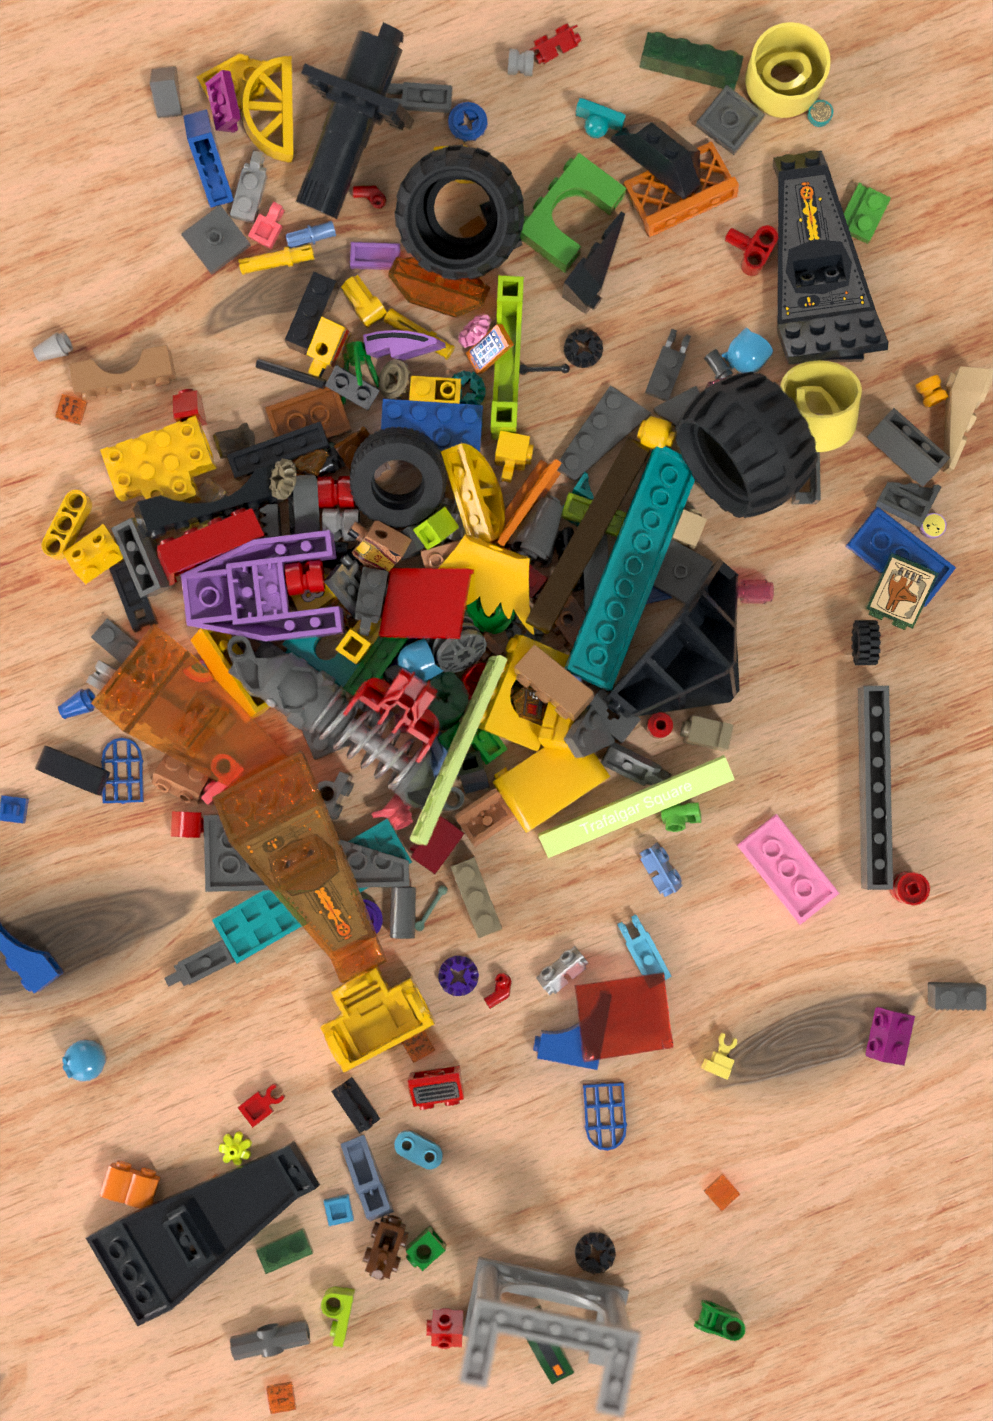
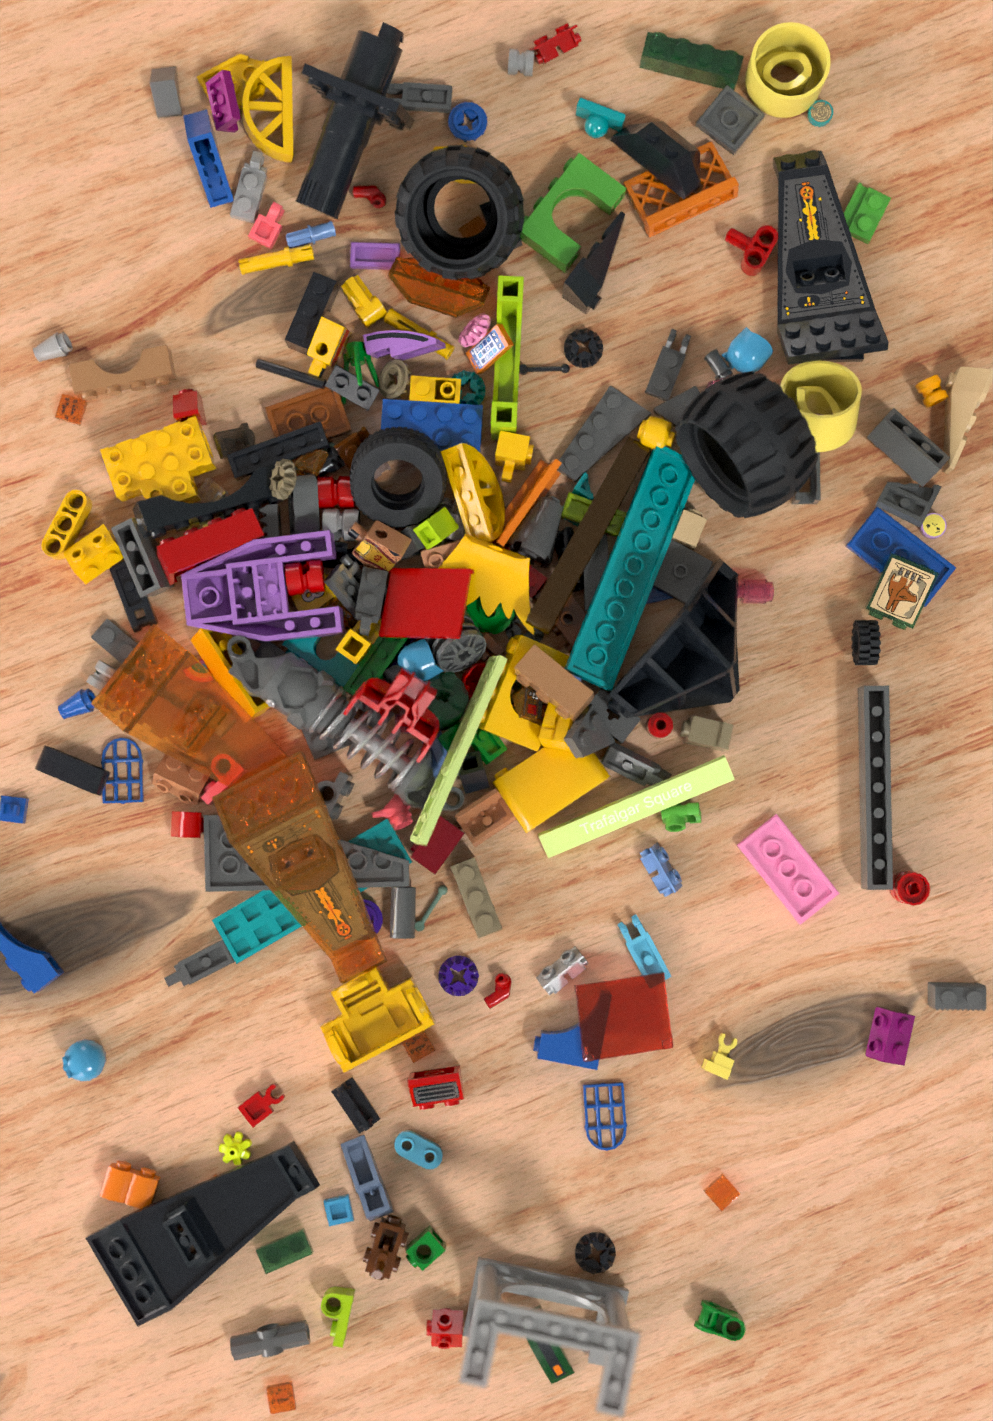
(216, 239): dark grey plate -> none

